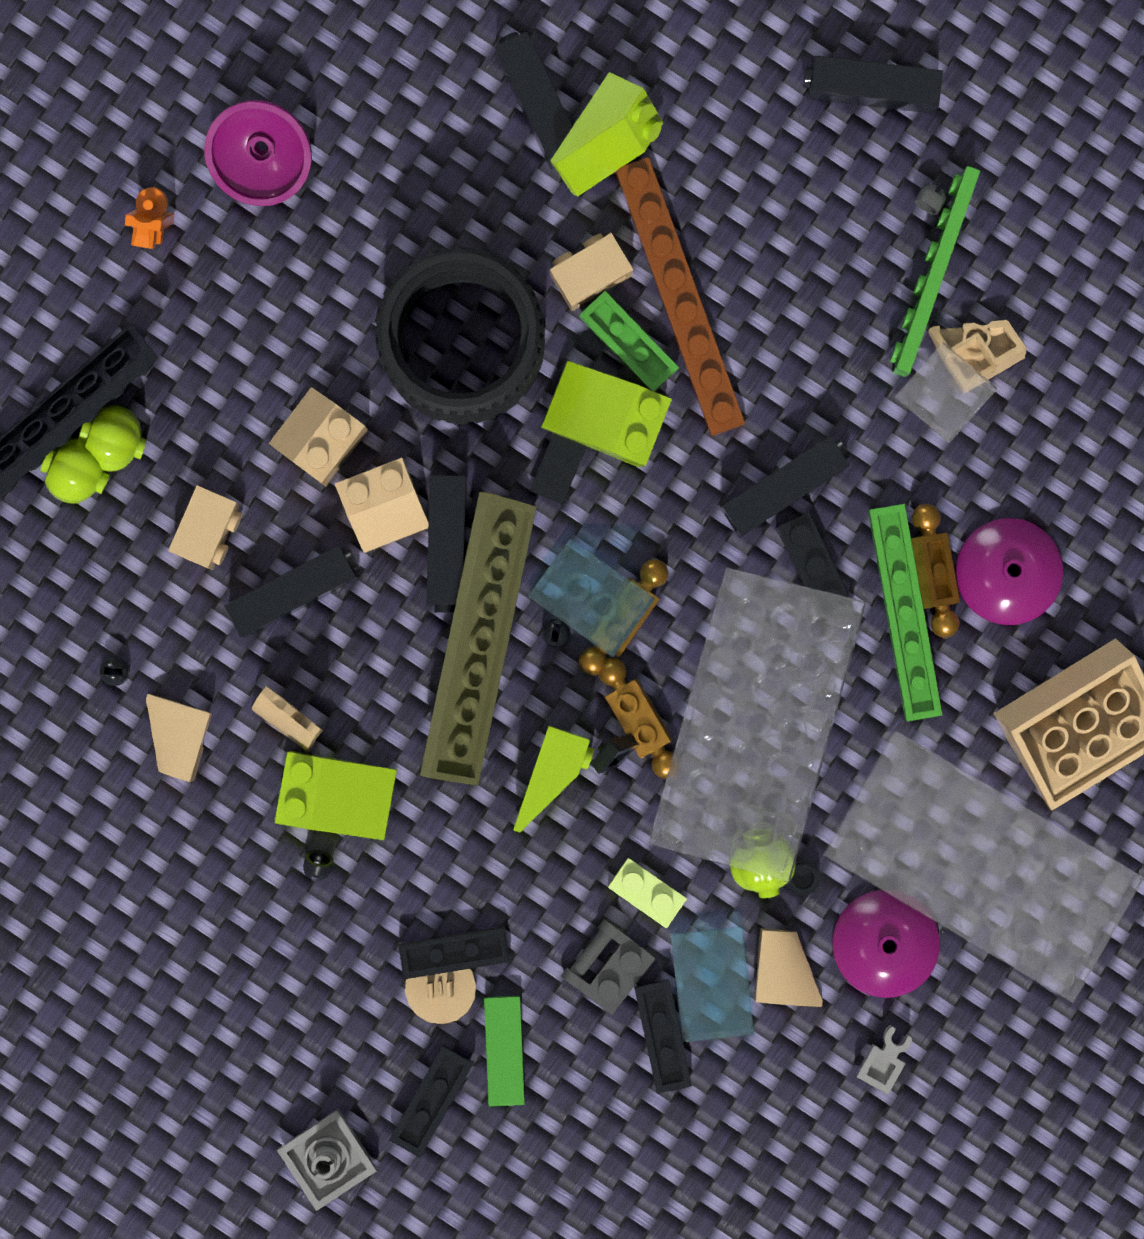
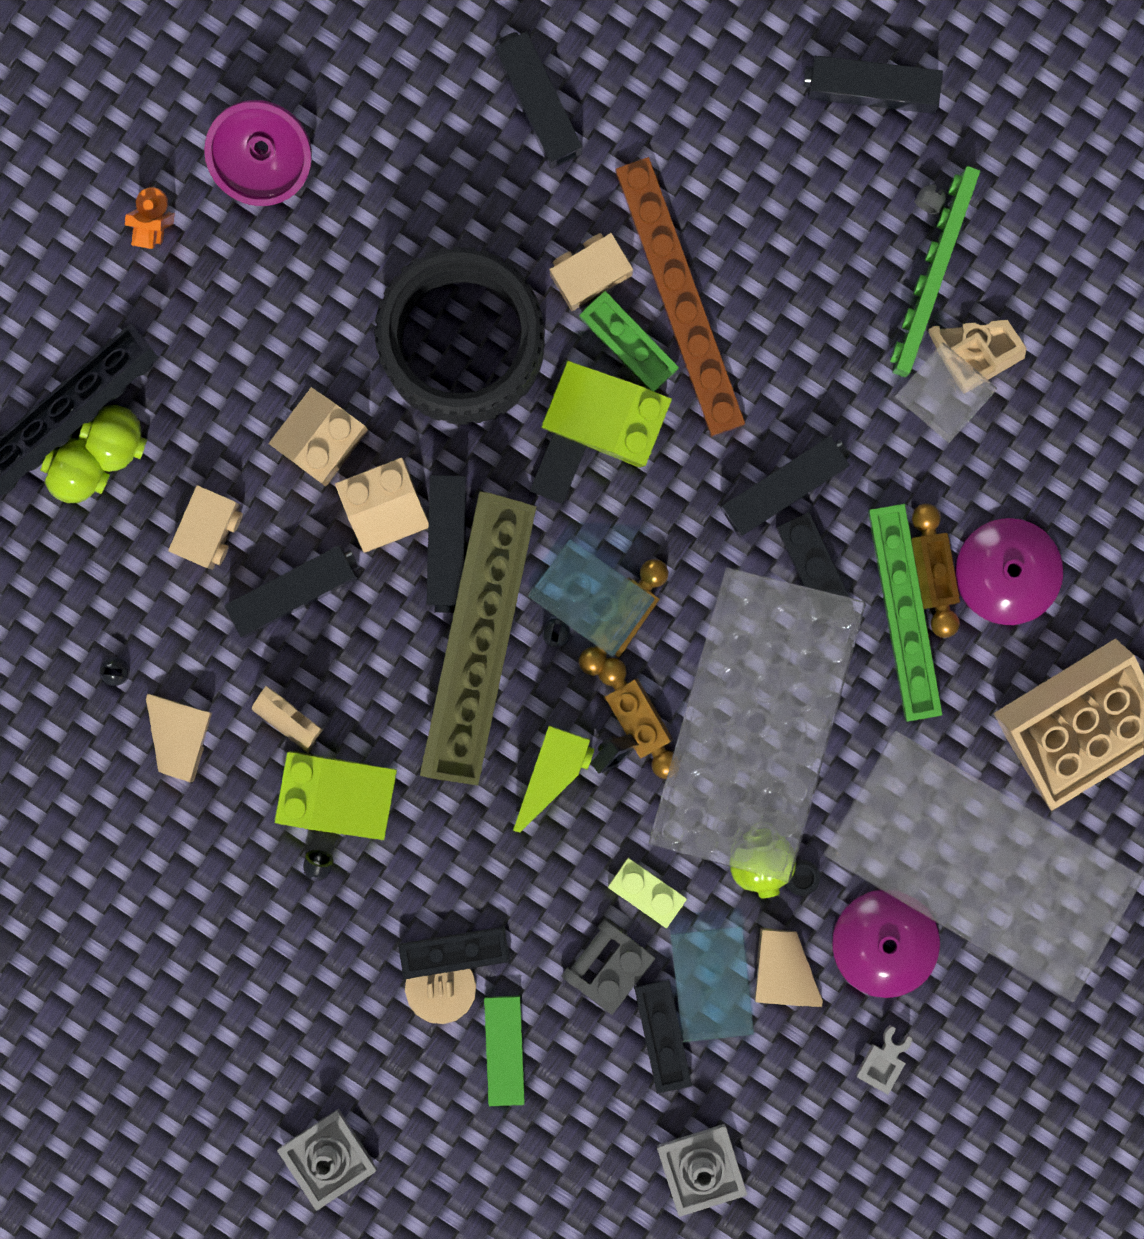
(431, 1101): black plate -> none
(607, 134): lime slope -> none
(701, 1170): none -> light grey plate

